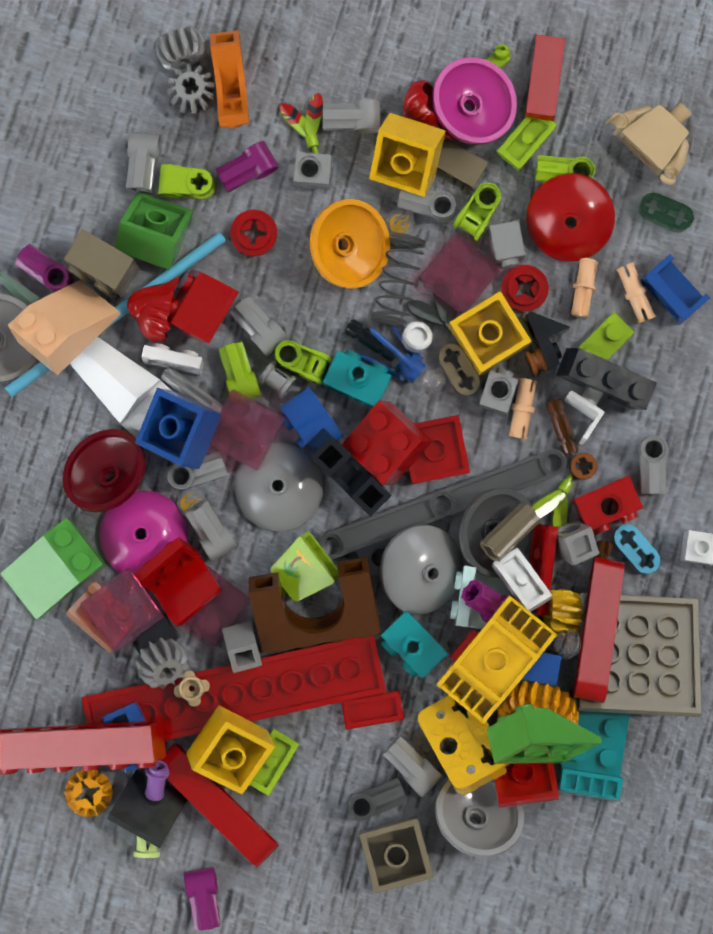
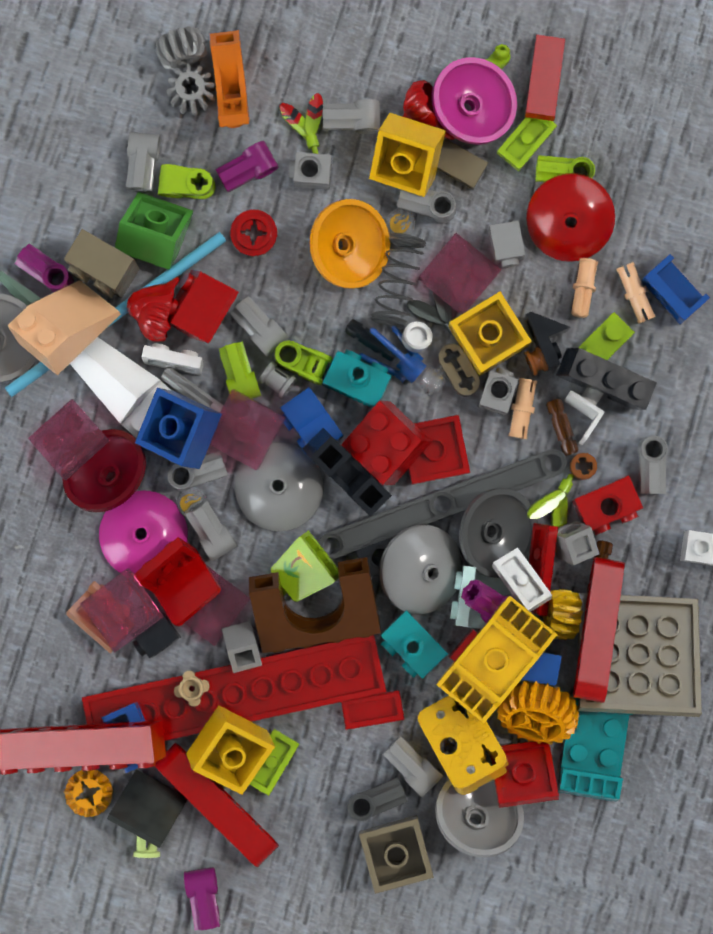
(53, 568): slope -> none
(68, 439): none -> clear pink plate
(156, 781): medium lavender pin -> none
(161, 663): light grey gear -> none
(478, 212): lime piece -> none
(510, 532): dark tan axle -> none
(525, 274): red gear -> none
(538, 737): bright green slope -> none
(567, 644): clear plate -> none
(642, 545): medium azure beam -> none
(655, 137): tan torso -> none
(668, 205): clear green beam -> none

